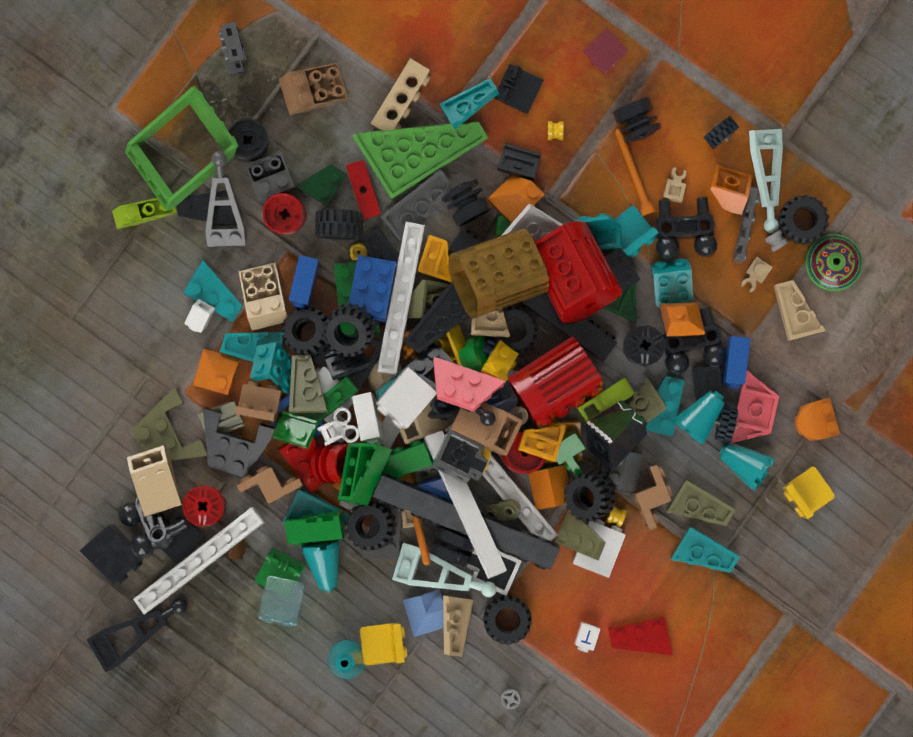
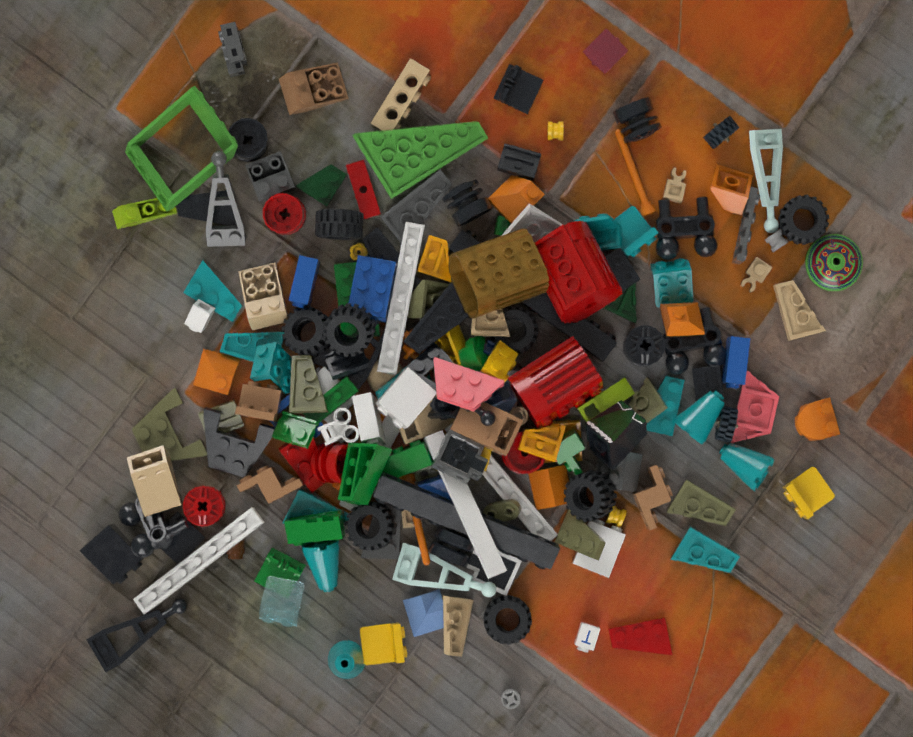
(467, 103): teal wing -> none

